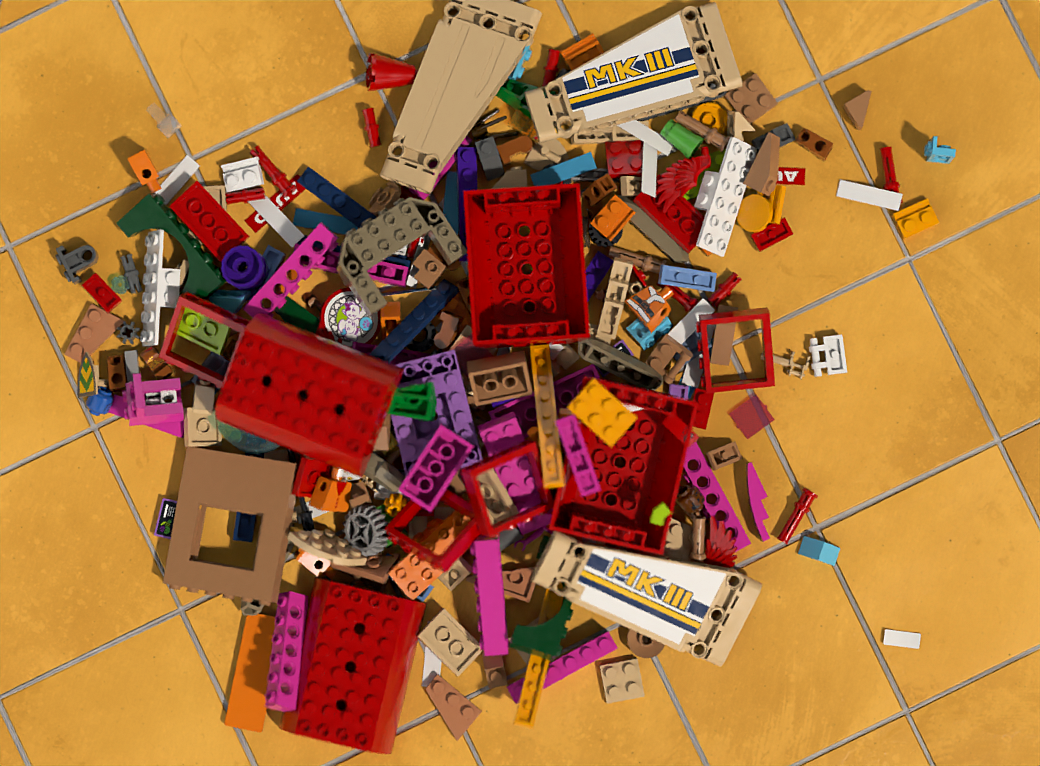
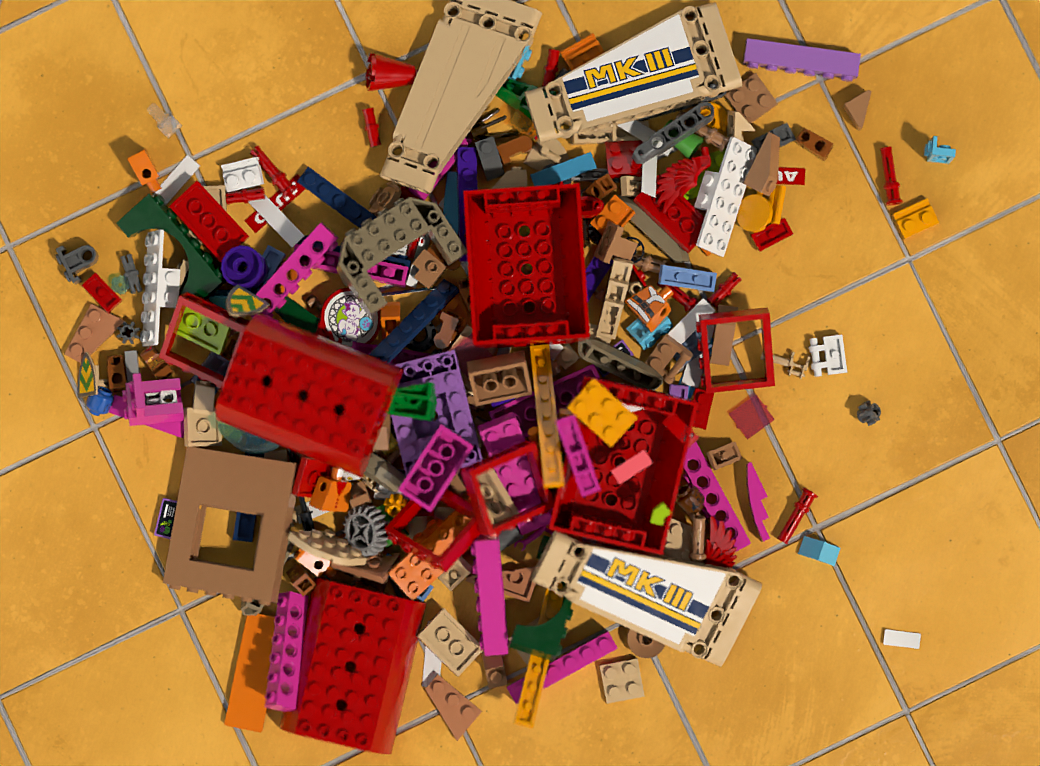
(244, 303): none -> shield
(299, 578): none -> dark orange leg
(312, 219): dark azure sticker -> none
(591, 206): none -> red arm
(613, 244): none -> medium nougat piece
(631, 467): none -> coral sticker
(668, 142): none -> dark grey piece
(801, 59): none -> medium lavender brick
(868, 413): none -> dark grey gear
(869, 195): white sticker -> none

